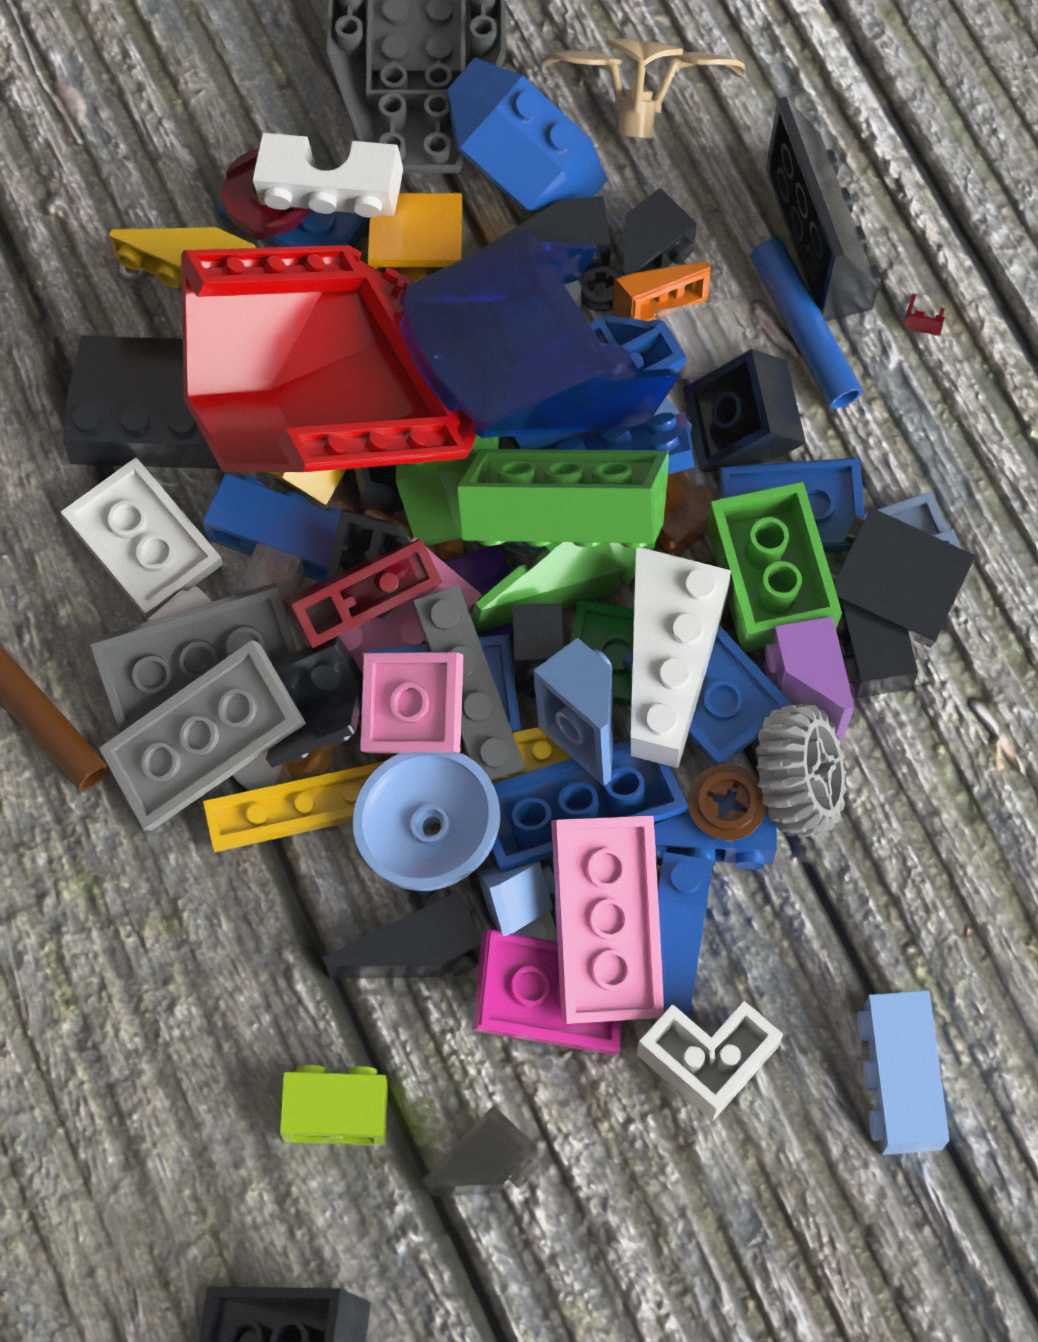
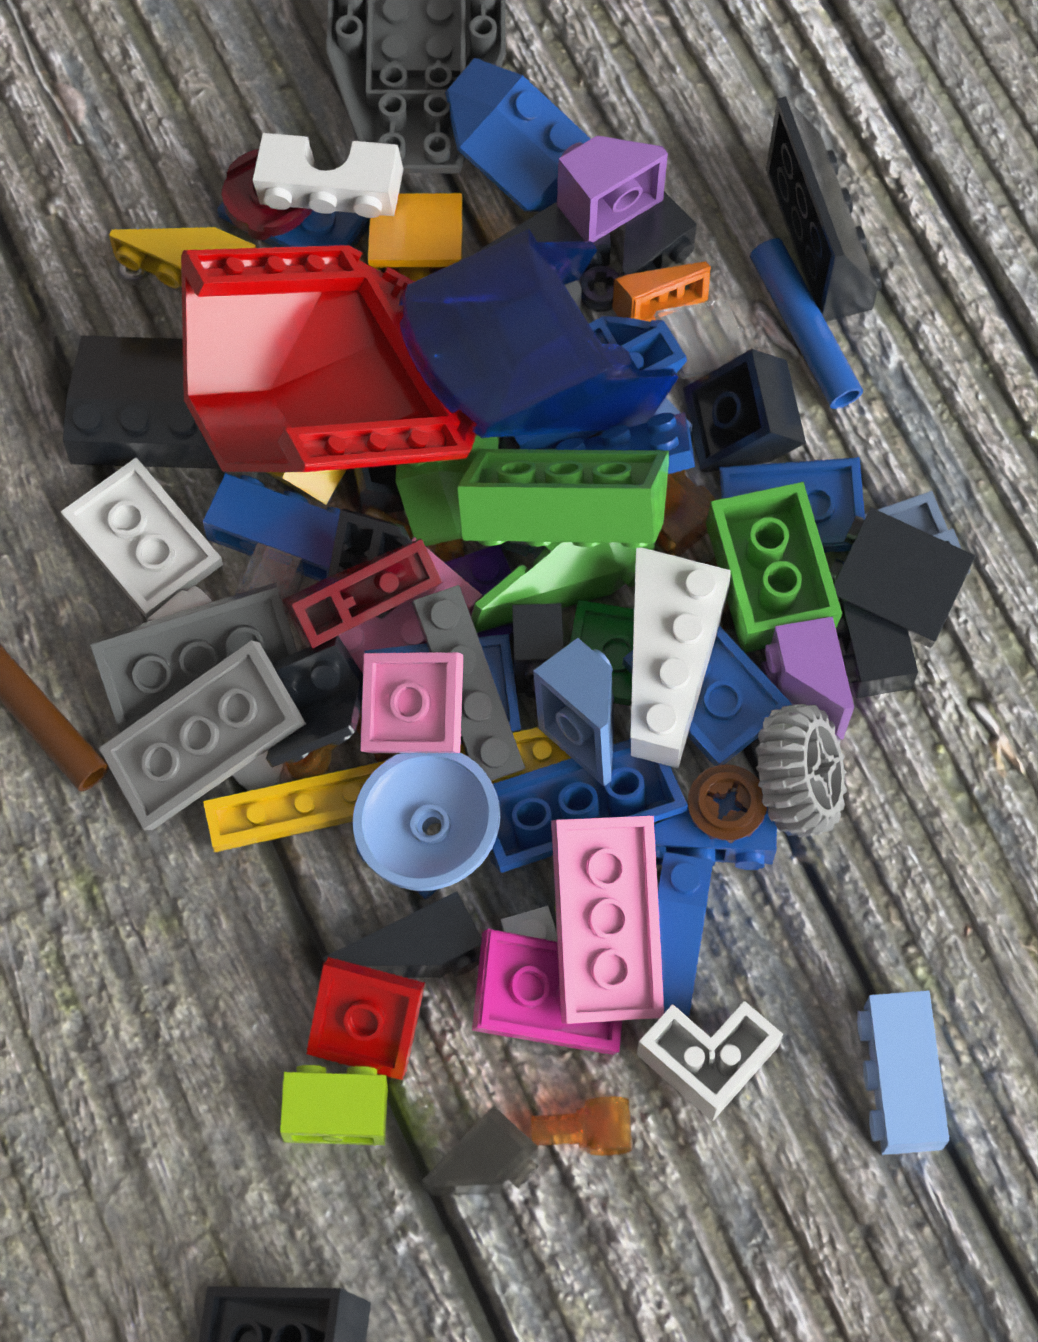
(365, 1017): none -> red plate
(517, 895): light blue slope -> none
(599, 1126): none -> clear orange pin
(609, 183): none -> medium lavender slope
(637, 106): tan plant -> none
(921, 323): dark red piece -> none

